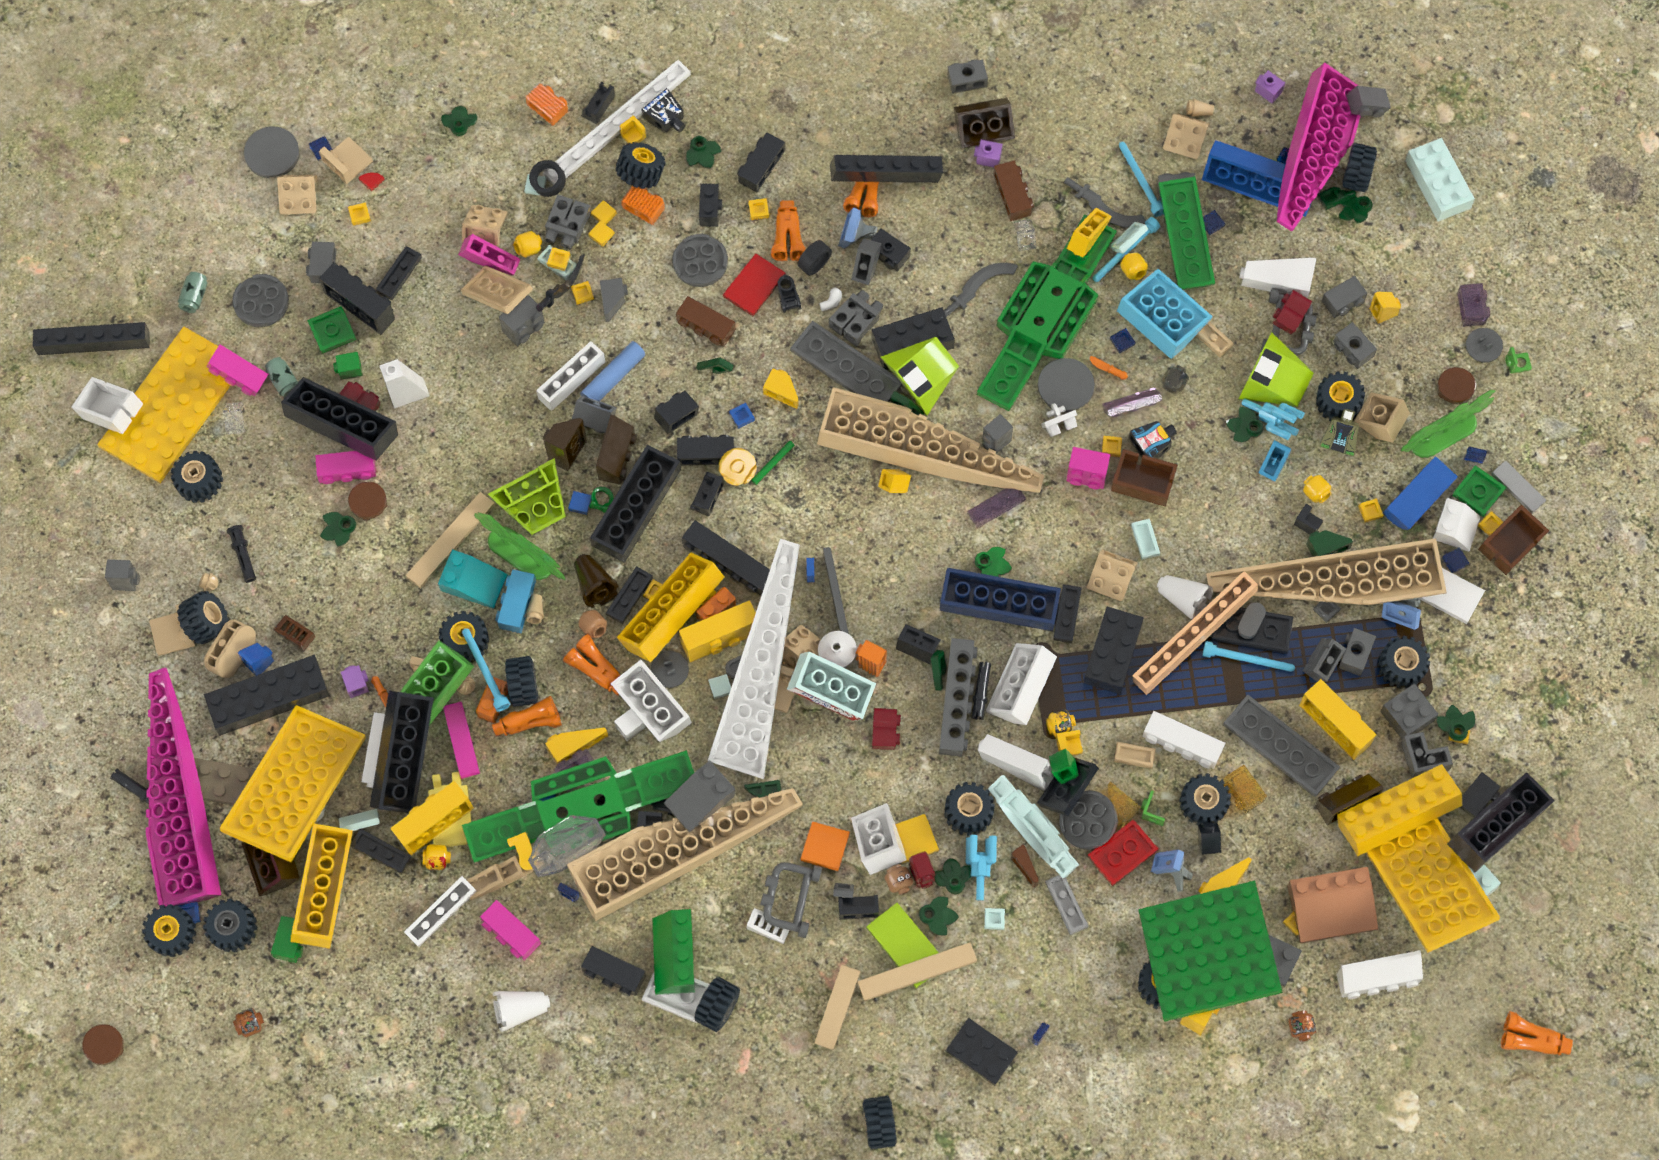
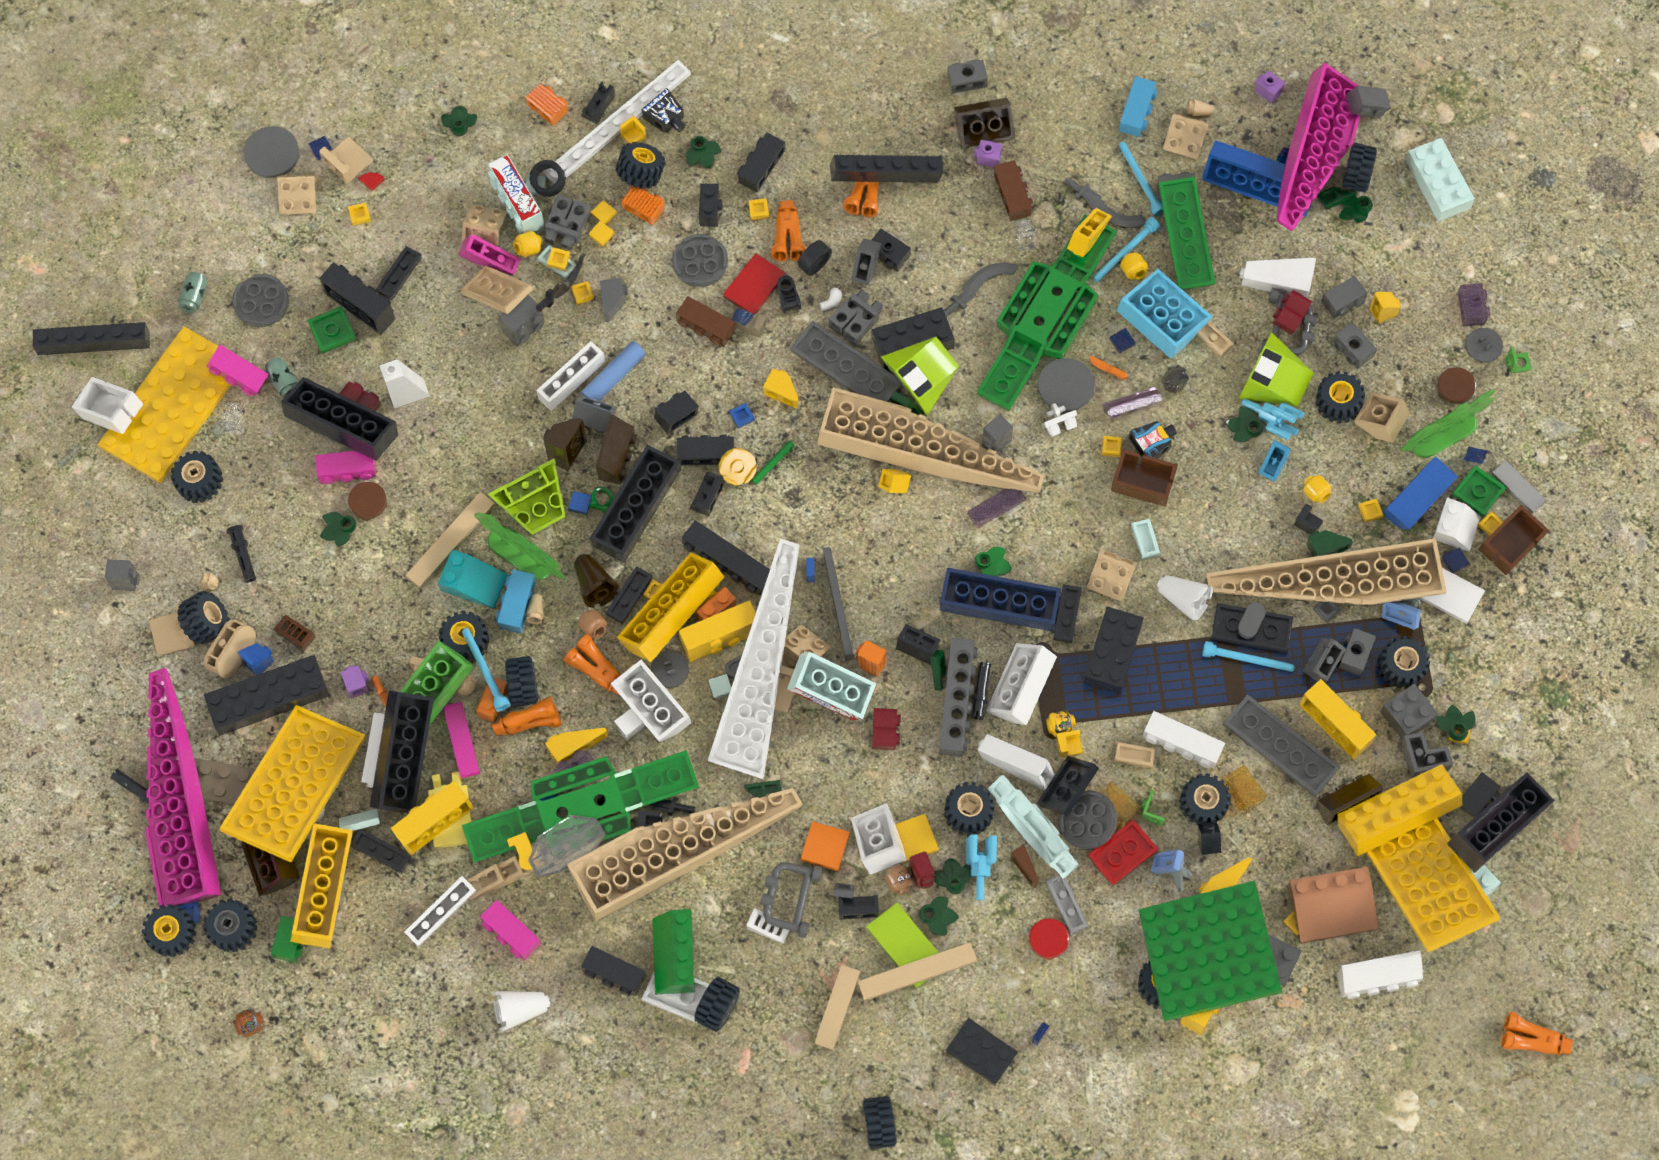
(103, 1044): reddish brown tile -> none
(321, 257): dark grey brick -> none
(348, 365): green brick -> none
(436, 857): yellow head -> none
(515, 195): none -> brick
(568, 892): clear blue tile -> none
(700, 796): dark grey slope -> none
(717, 365): dark green tile -> none
(749, 322): none -> dark tan leg
(844, 655): white dish -> none
(855, 229): medium blue piece -> none
(994, 918): light aqua tile -> none
(1048, 938): none -> red tile
(1063, 766): green brick -> none
(1088, 468): dark pink brick -> none
(1129, 237): light aqua tile -> none
(1138, 106): none -> dark azure brick
(1195, 632): light nougat brick -> none
(1213, 222): clear blue tile -> none
(1302, 1025): dark orange head -> none
(1341, 434): torso -> none

